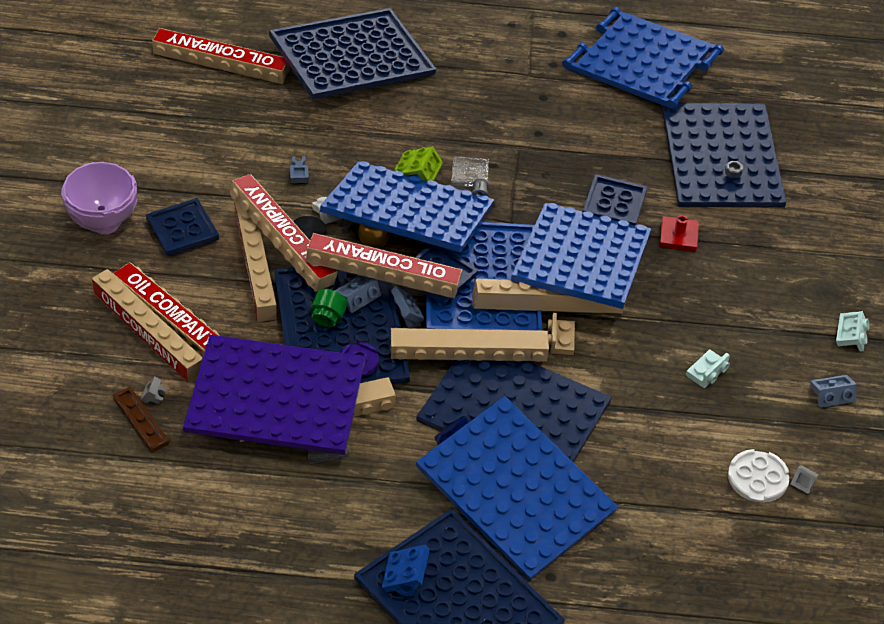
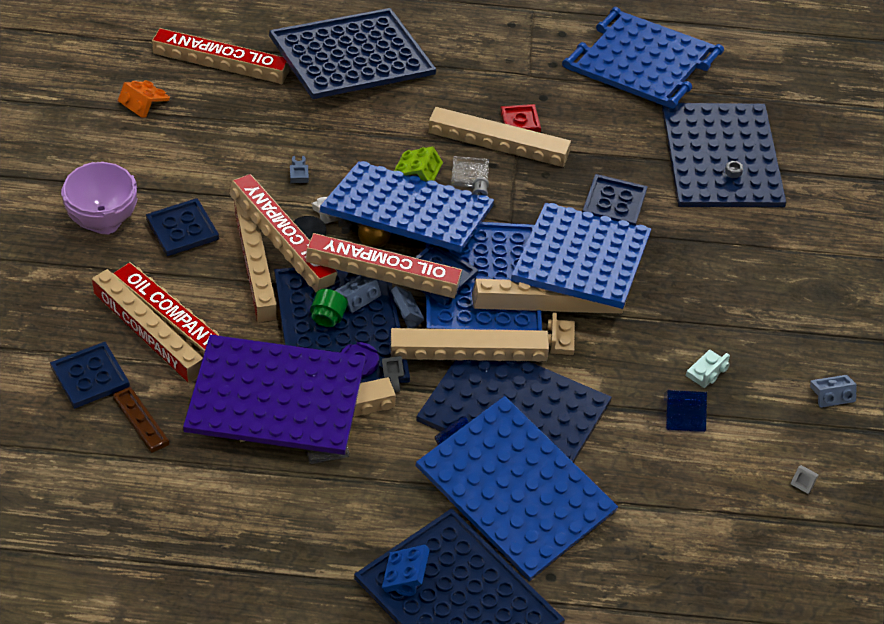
(89, 374): none -> dark blue plate
(140, 95): none -> orange bracket
(152, 390): light grey tile -> none
(393, 369): none -> dark grey plate
(499, 136): none -> tan brick
(521, 116): none -> red tile
(679, 233): red tile -> none
(686, 410): none -> clear blue bracket
(758, 476): white tile -> none
(852, 330): light aqua bracket -> none

